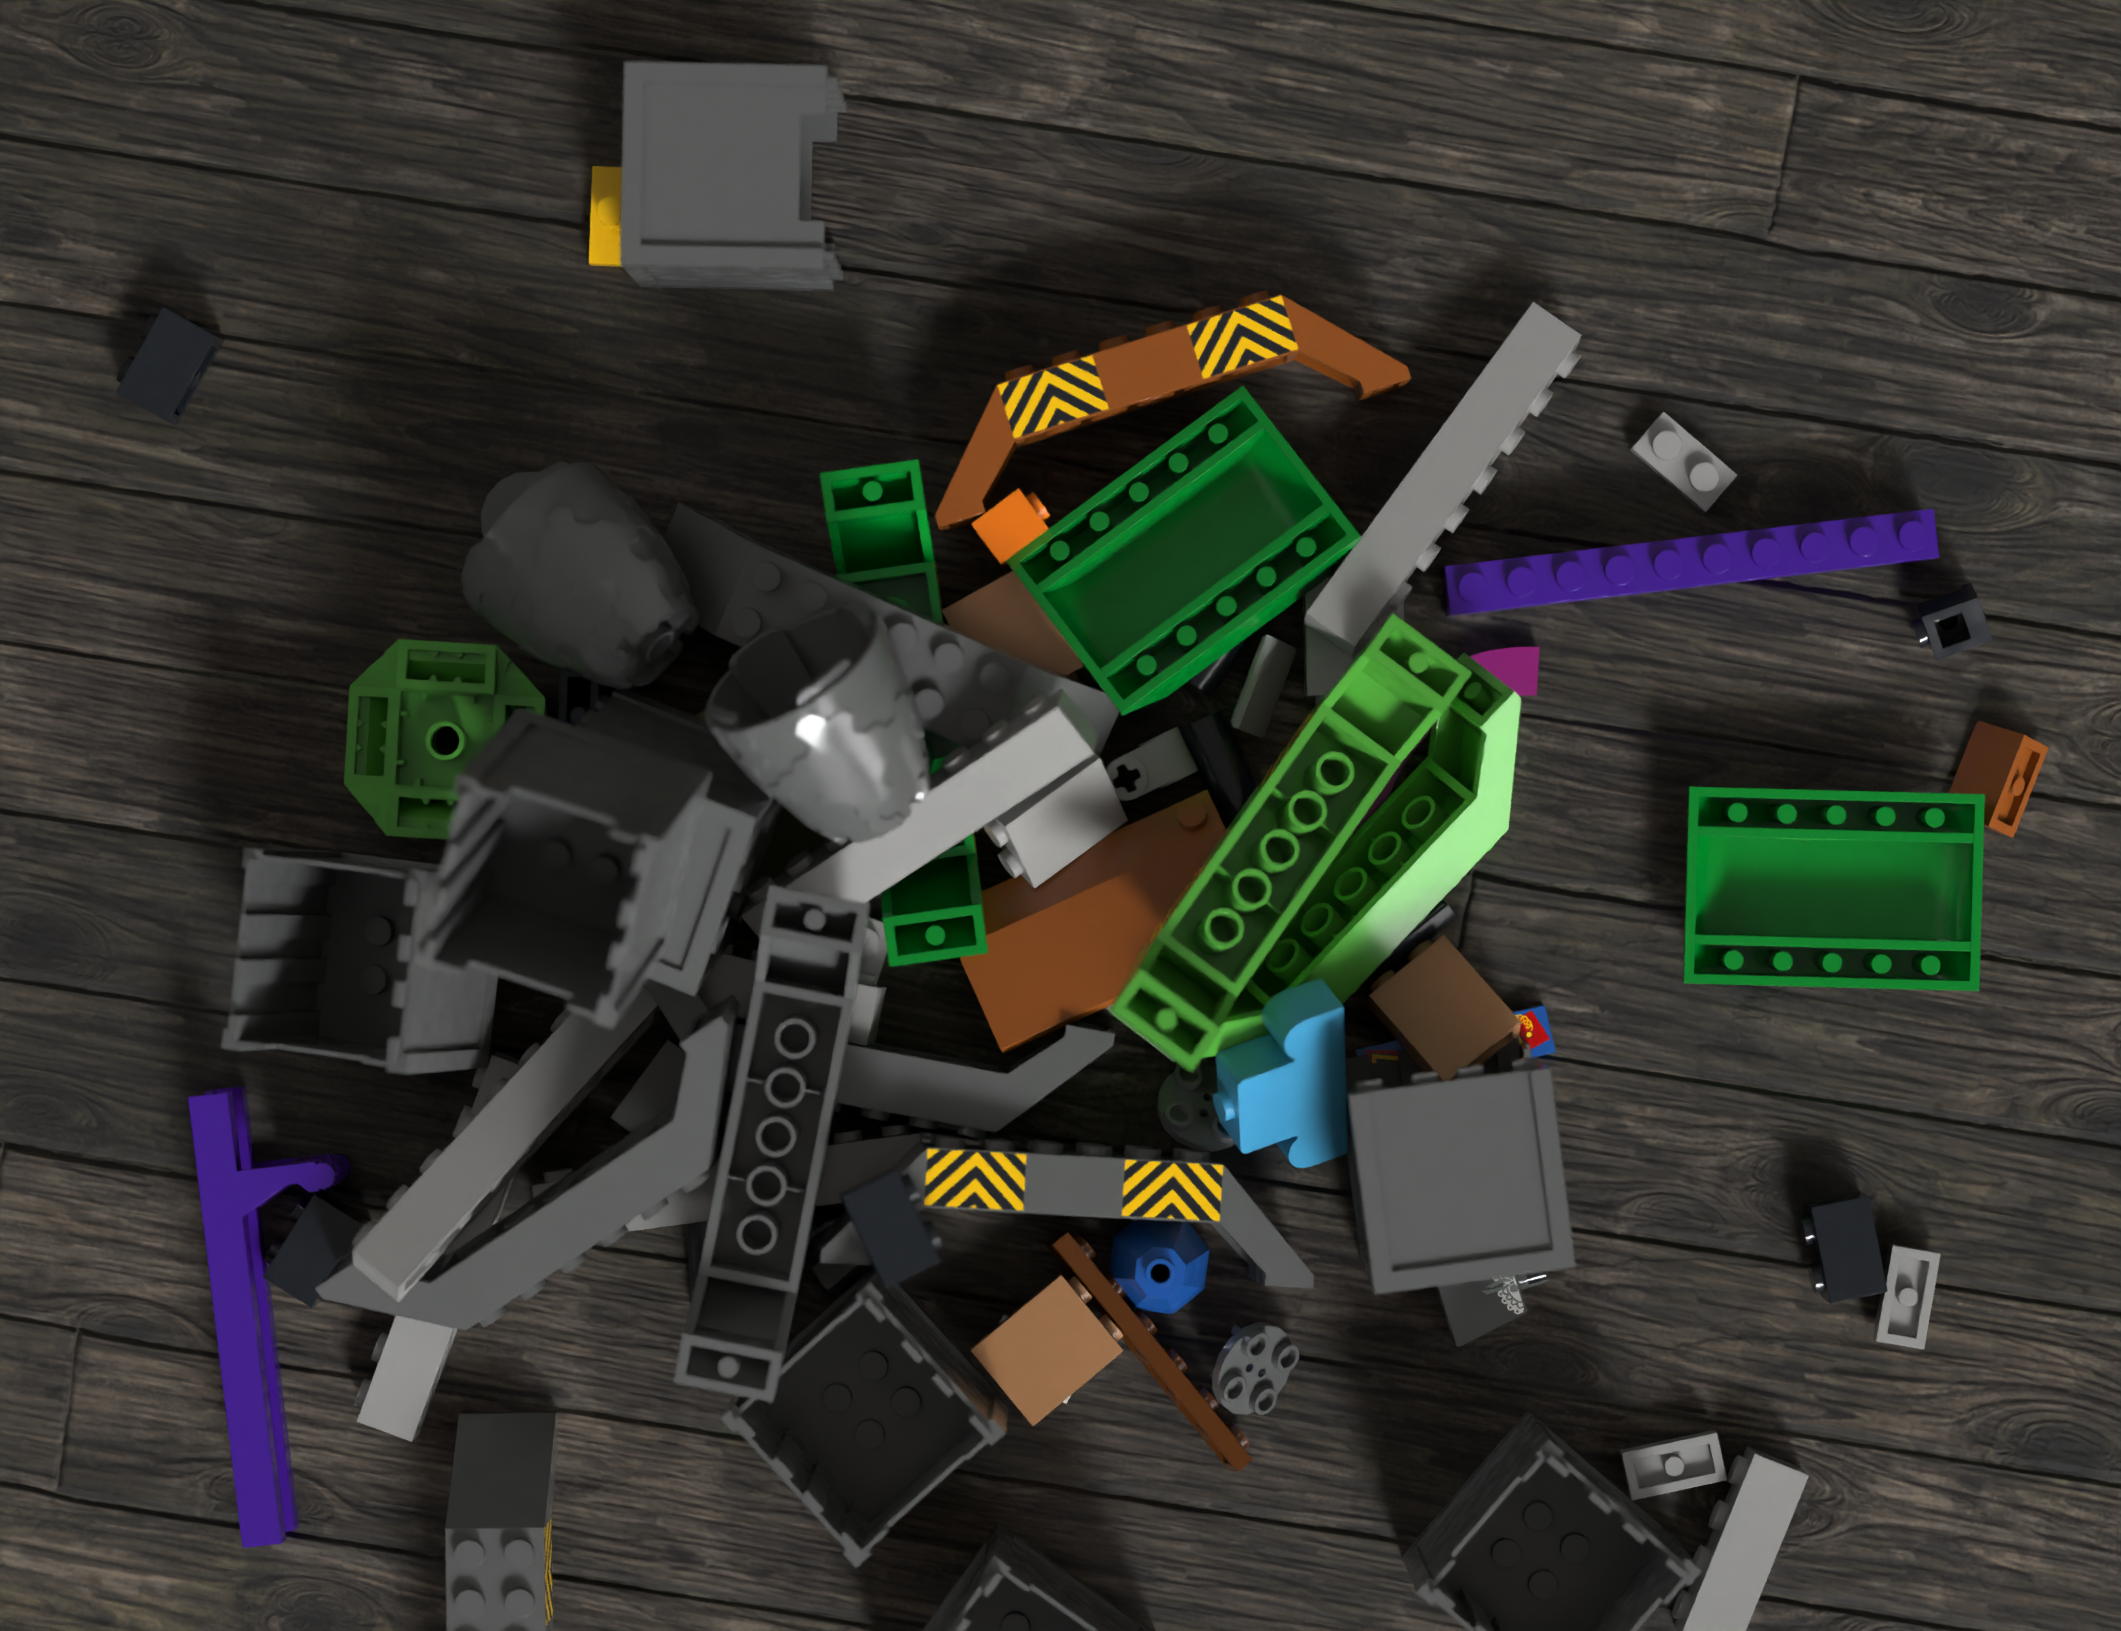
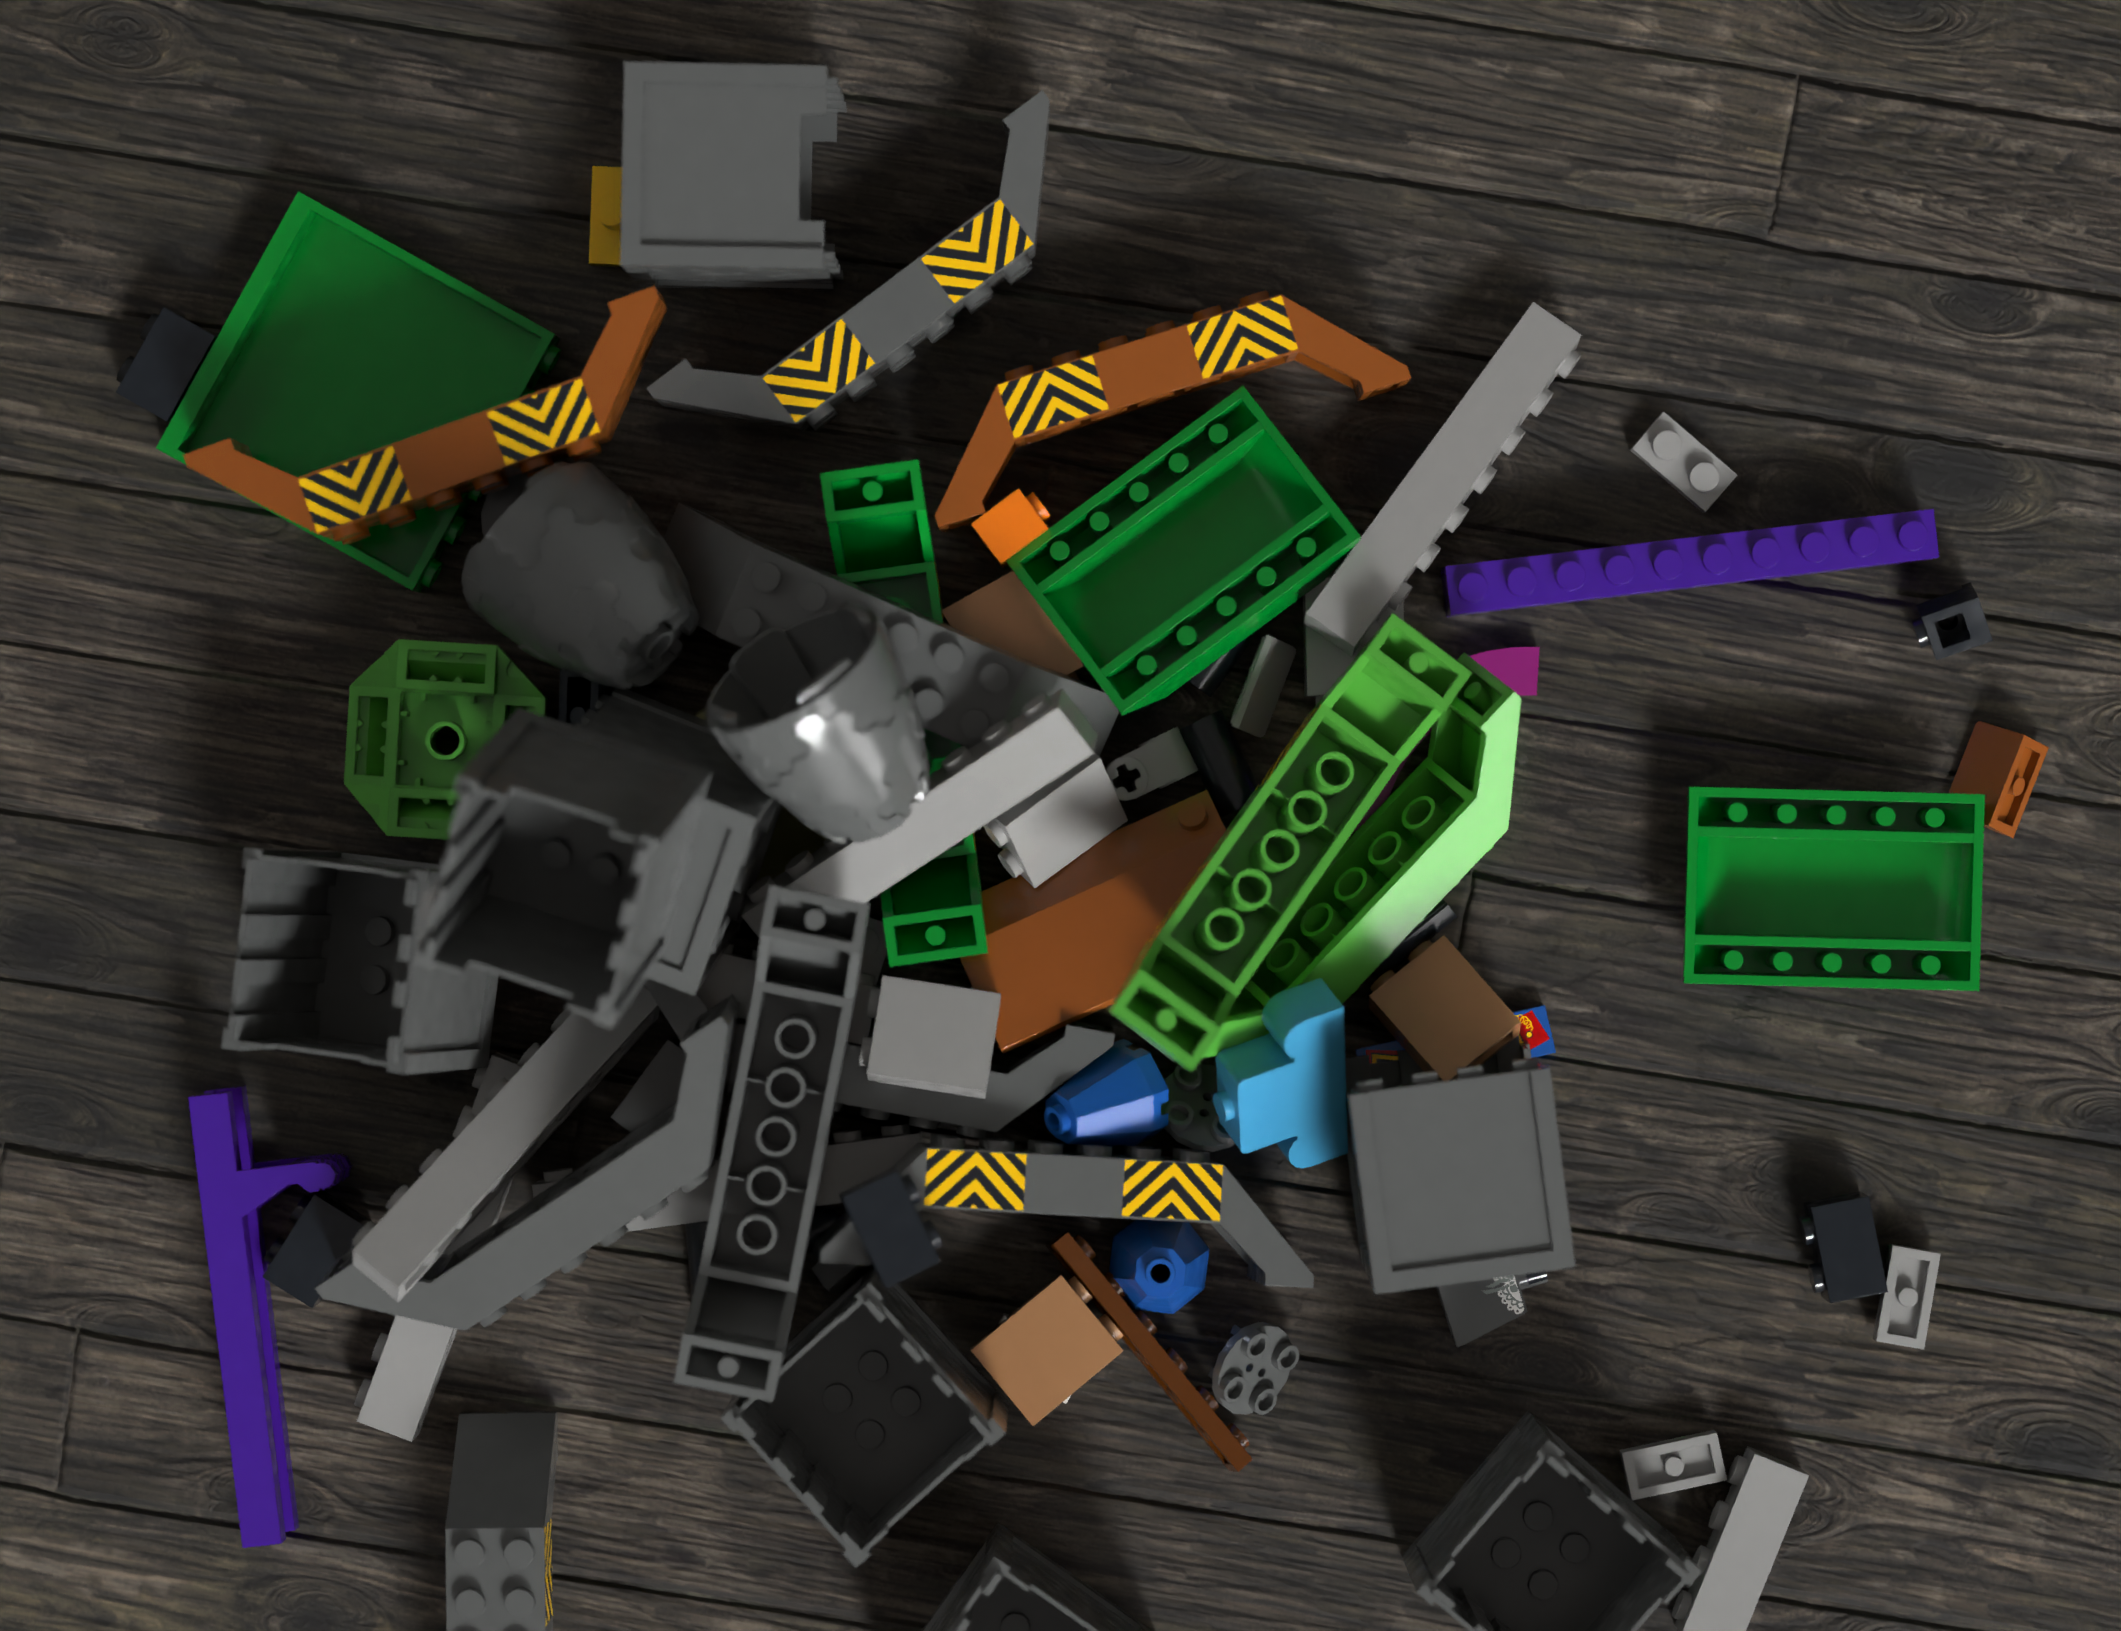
(352, 351): none -> green panel
(461, 455): none -> dark orange slope
(895, 316): none -> dark grey slope
(931, 1036): none -> light grey brick
(1110, 1100): none -> blue cone

